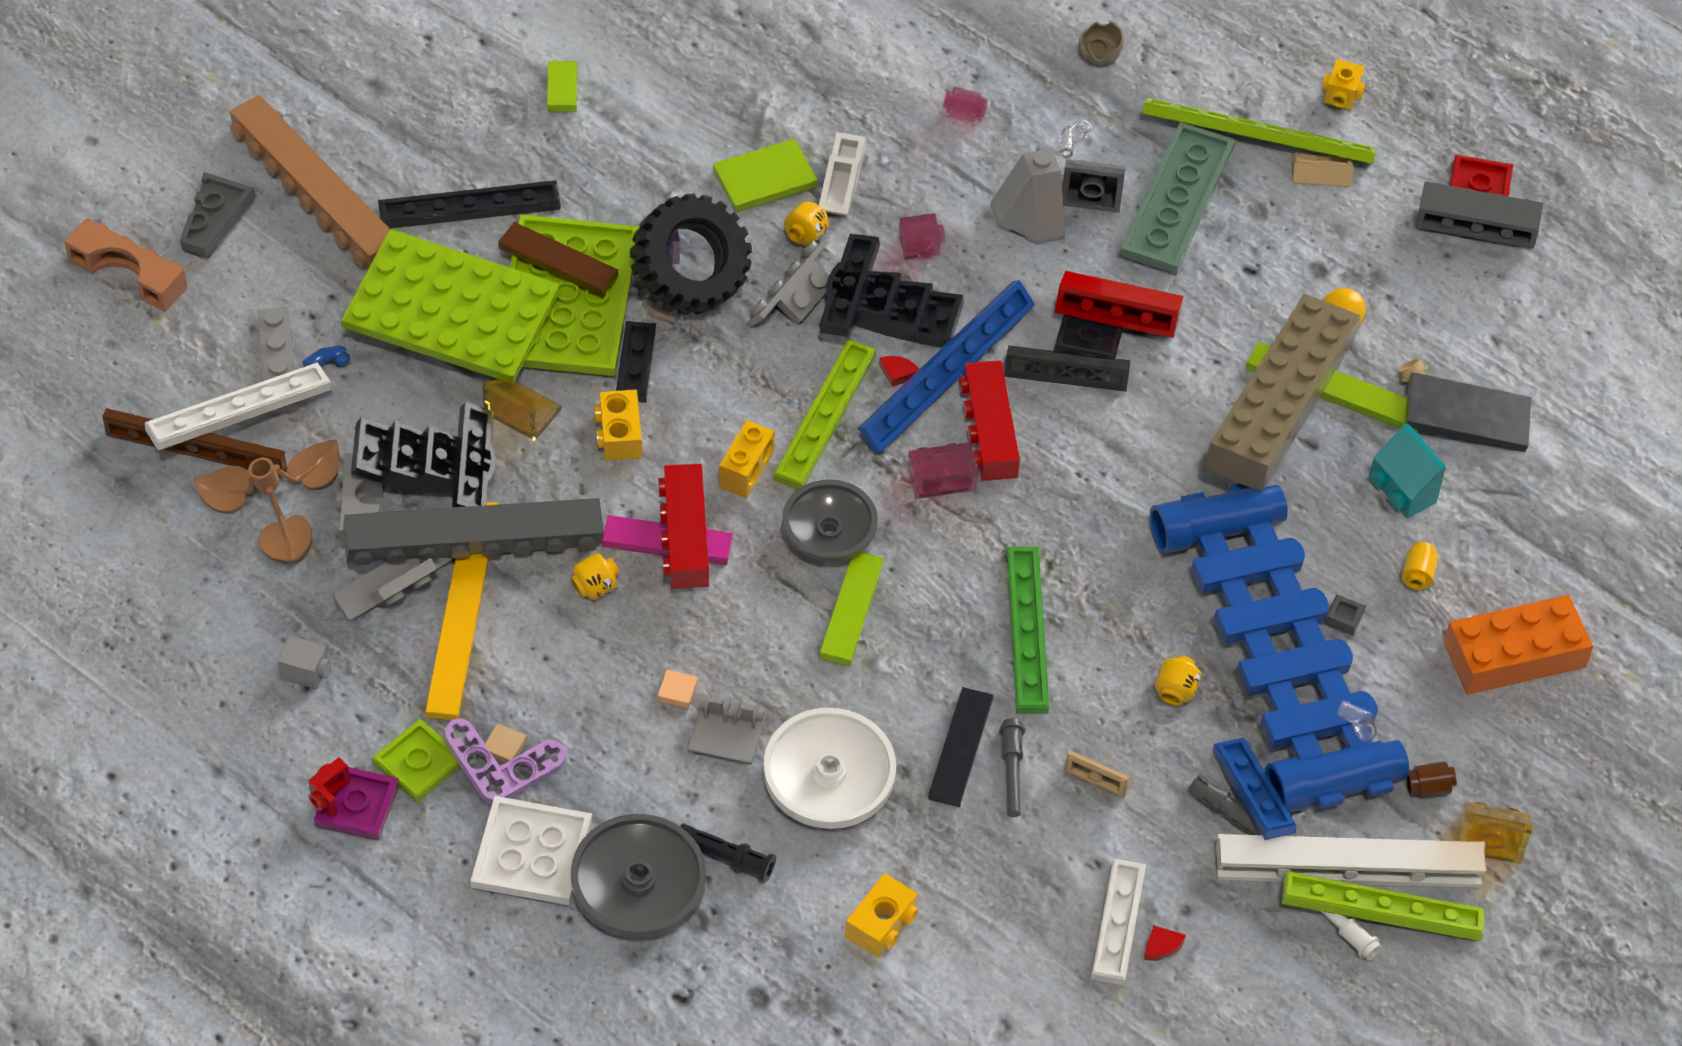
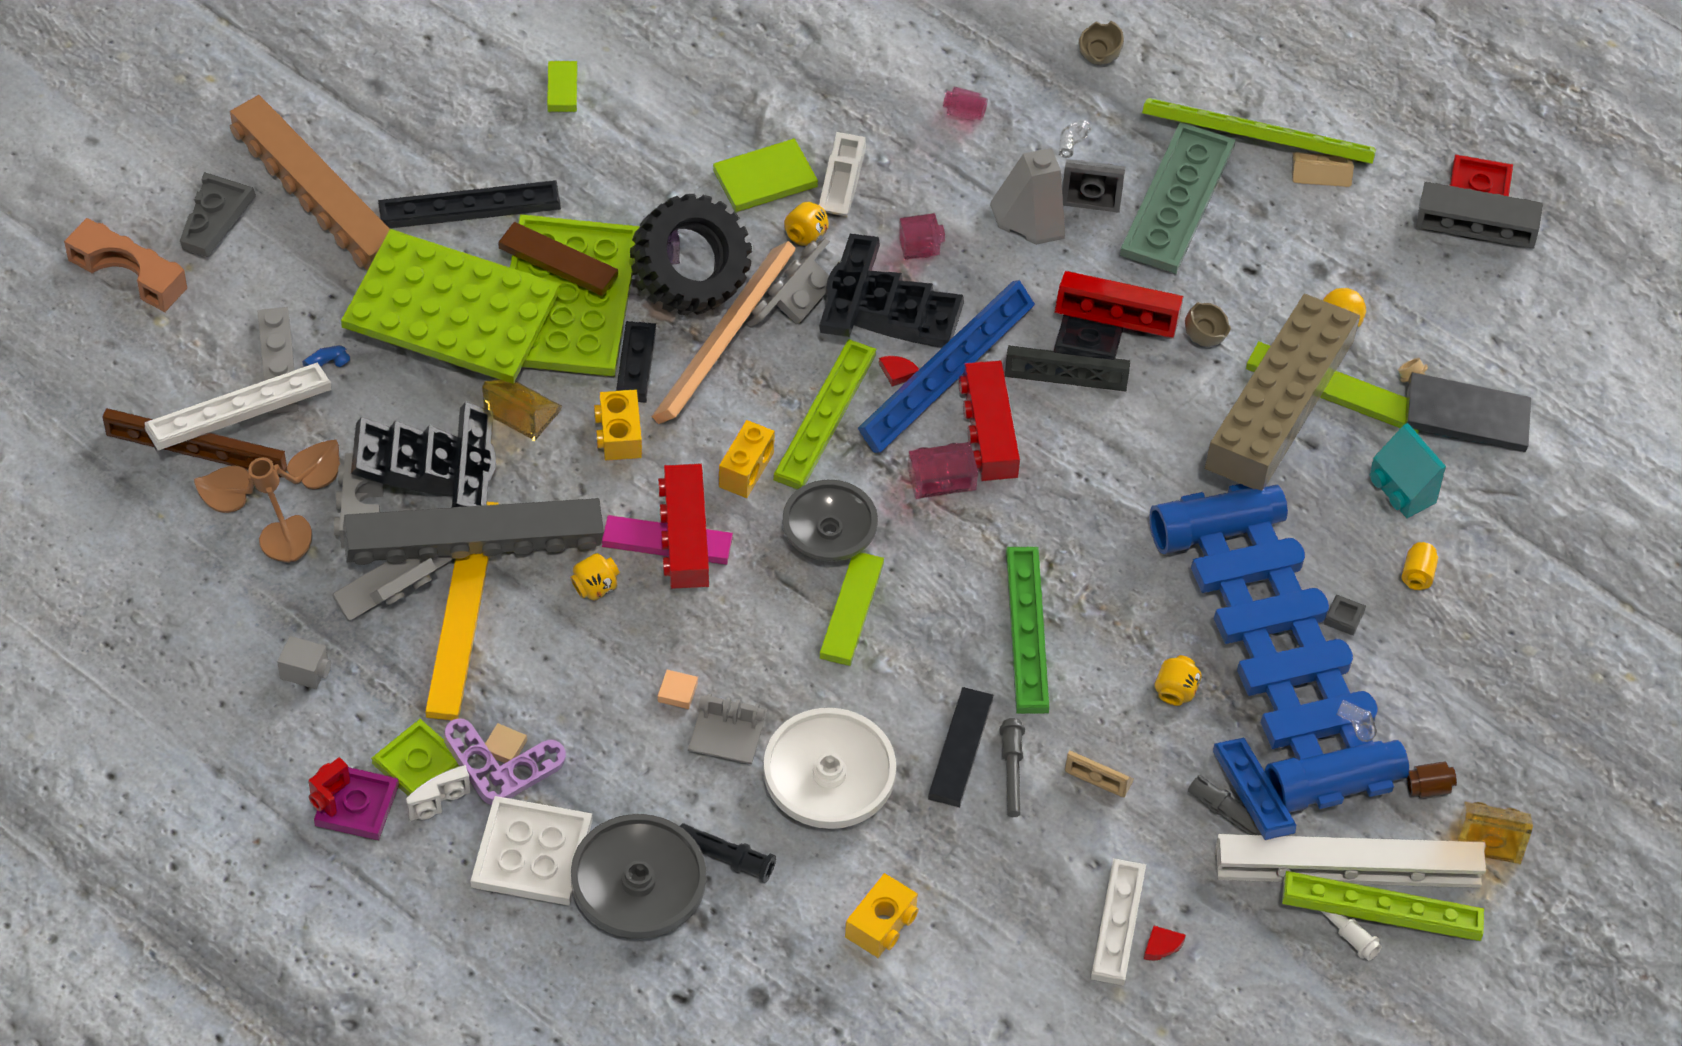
(427, 798): none -> white slope
(723, 333): none -> light nougat tile
(1207, 324): none -> dark tan hair
(1341, 90): yellow brick -> none
(1518, 644): orange brick -> none

